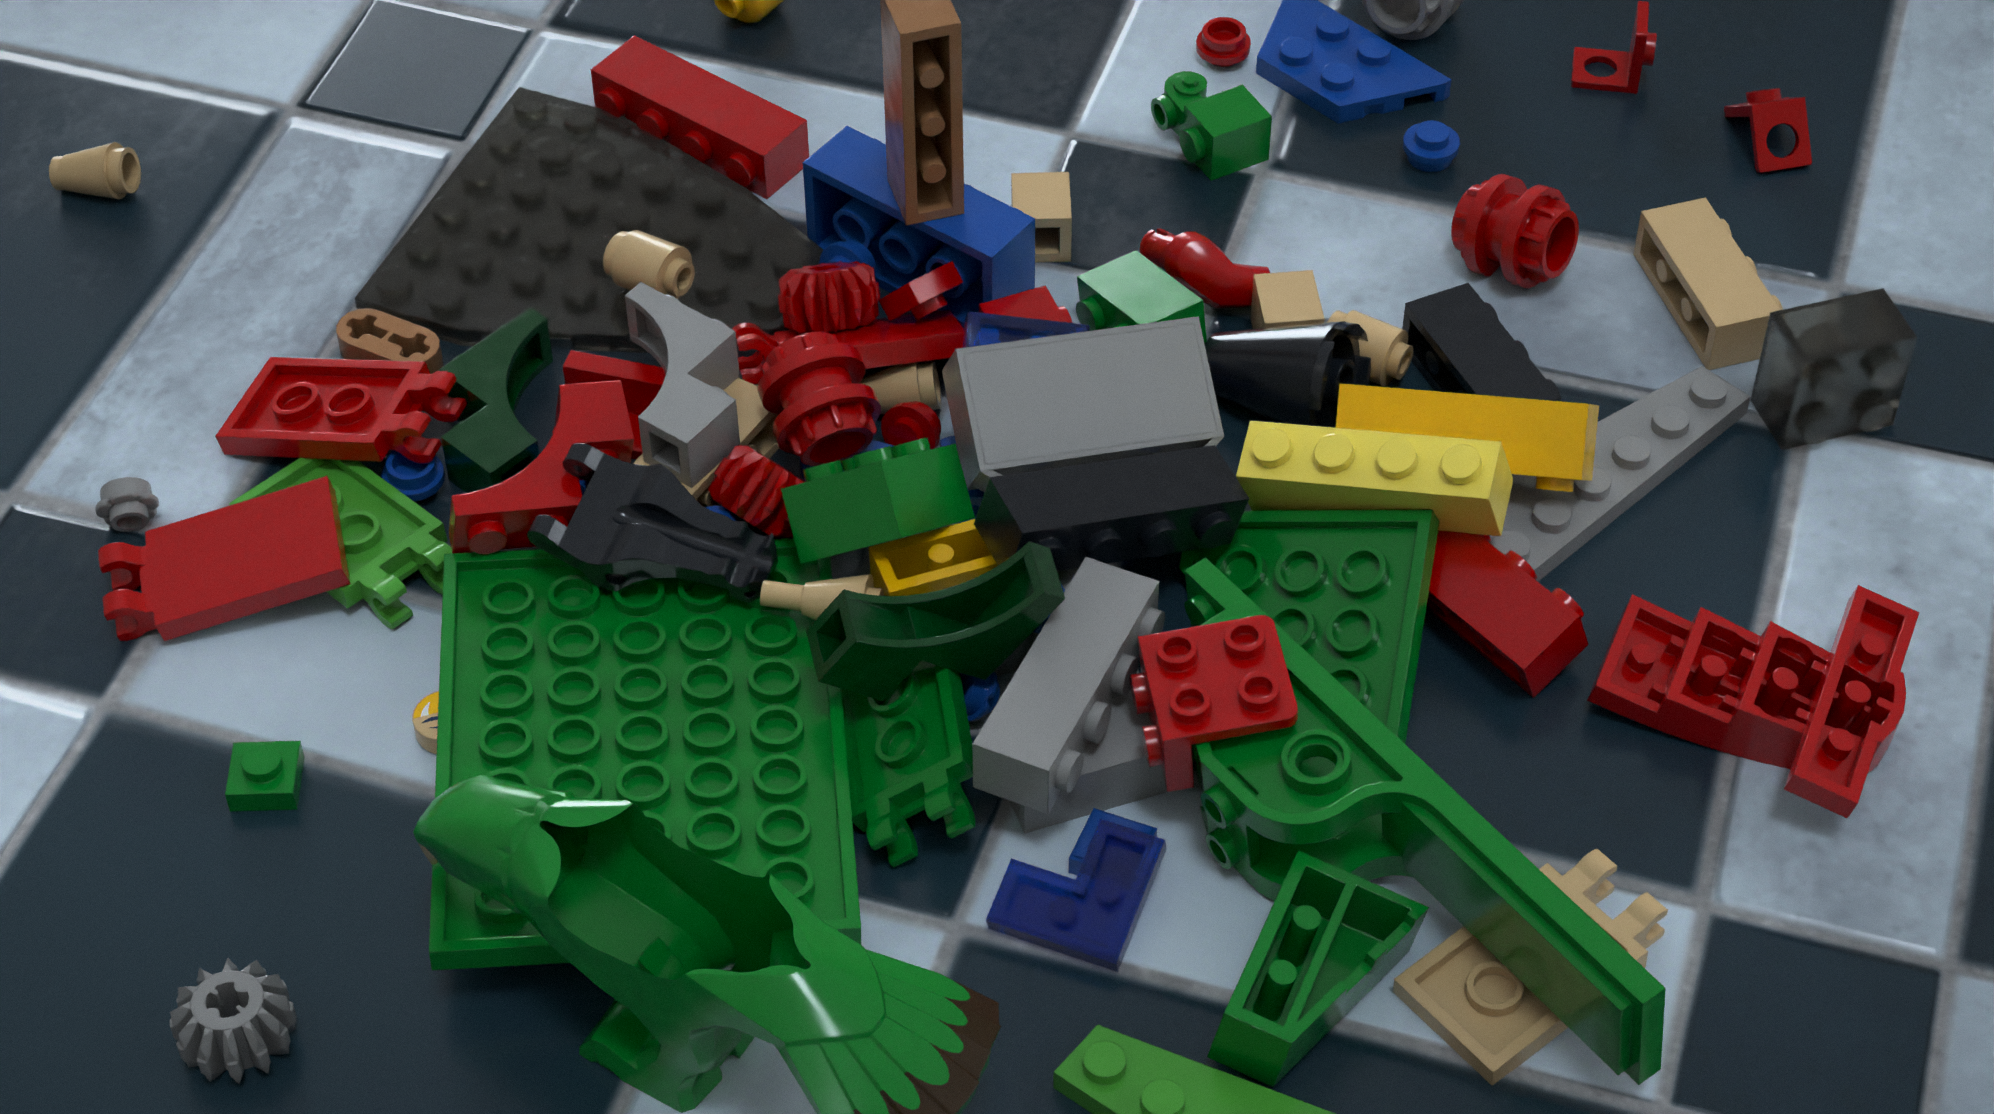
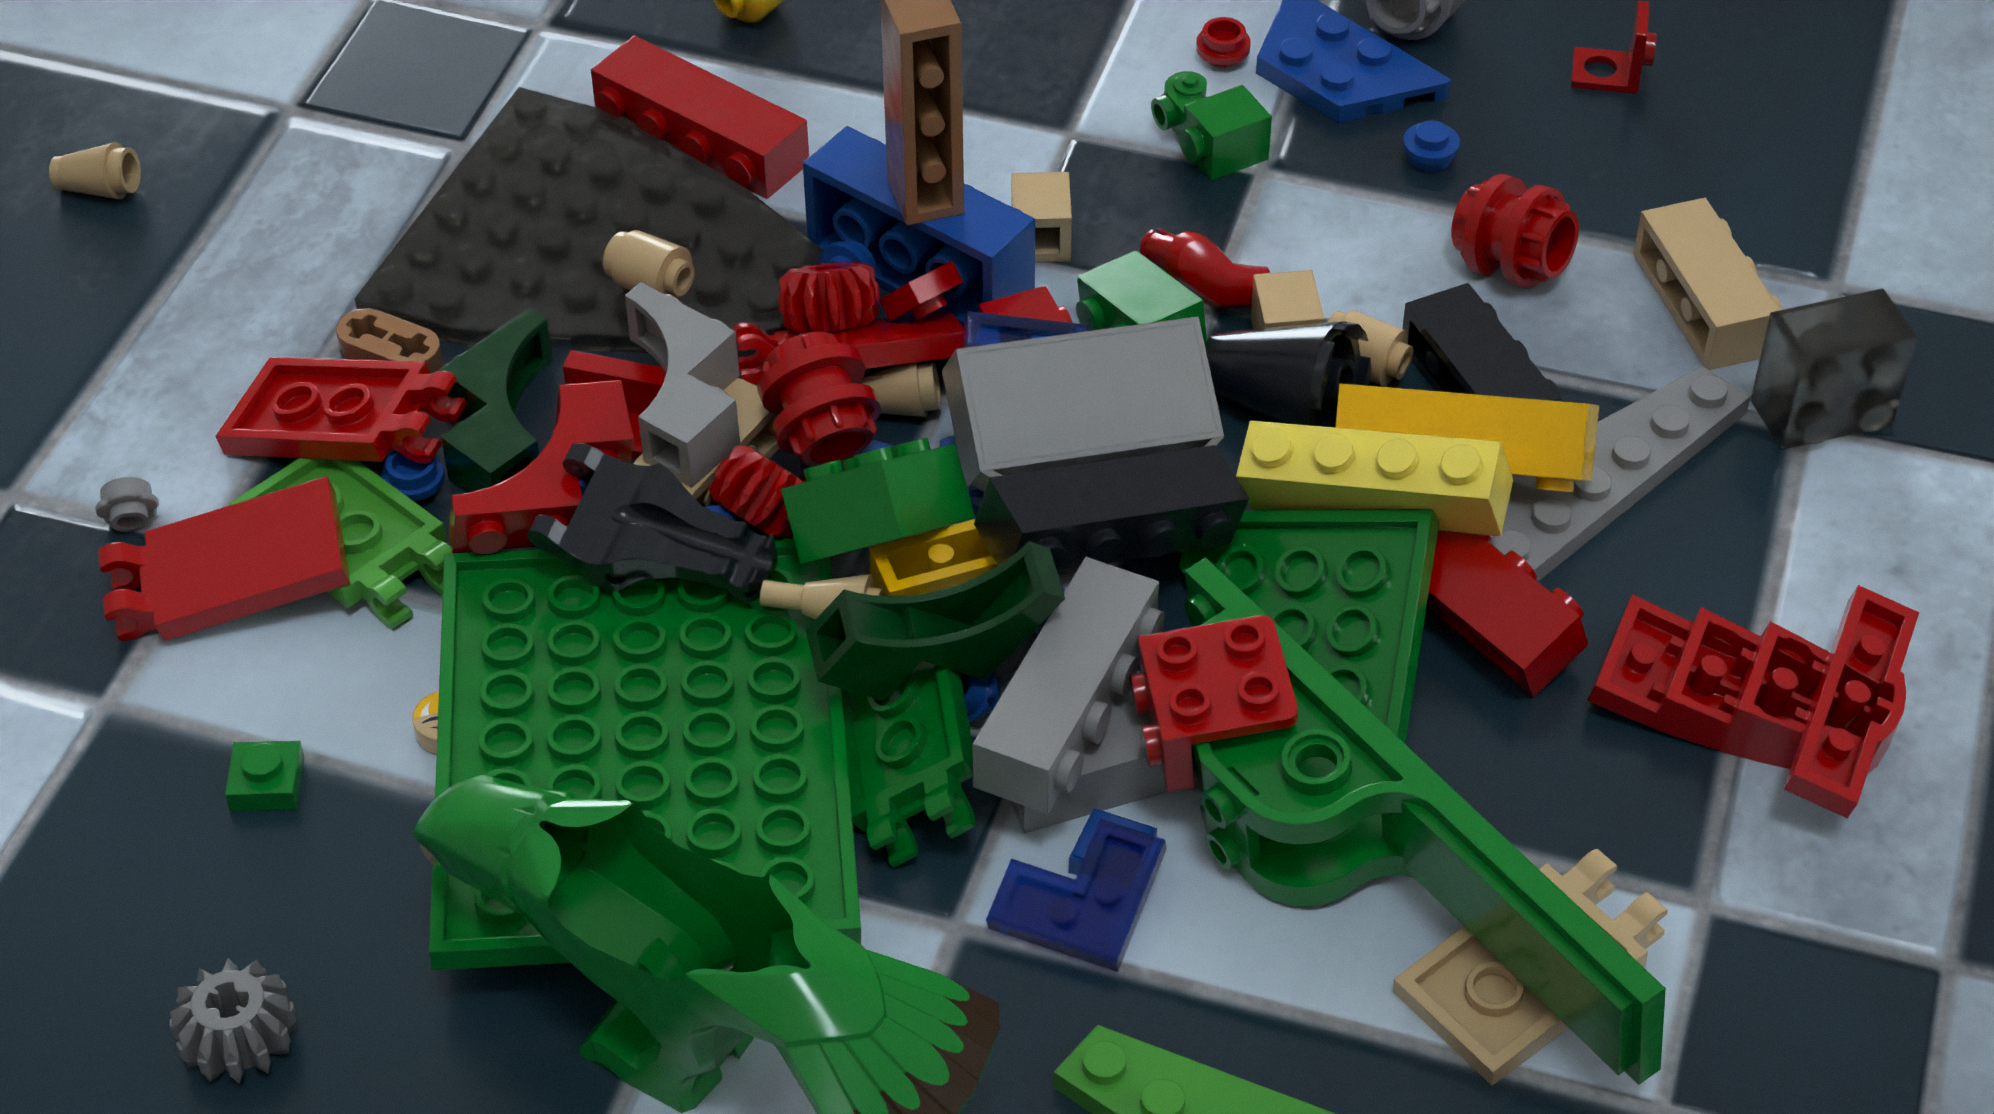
(911, 422): red plate -> none
(1311, 965): green wedge -> none
(1766, 111): red bracket -> none

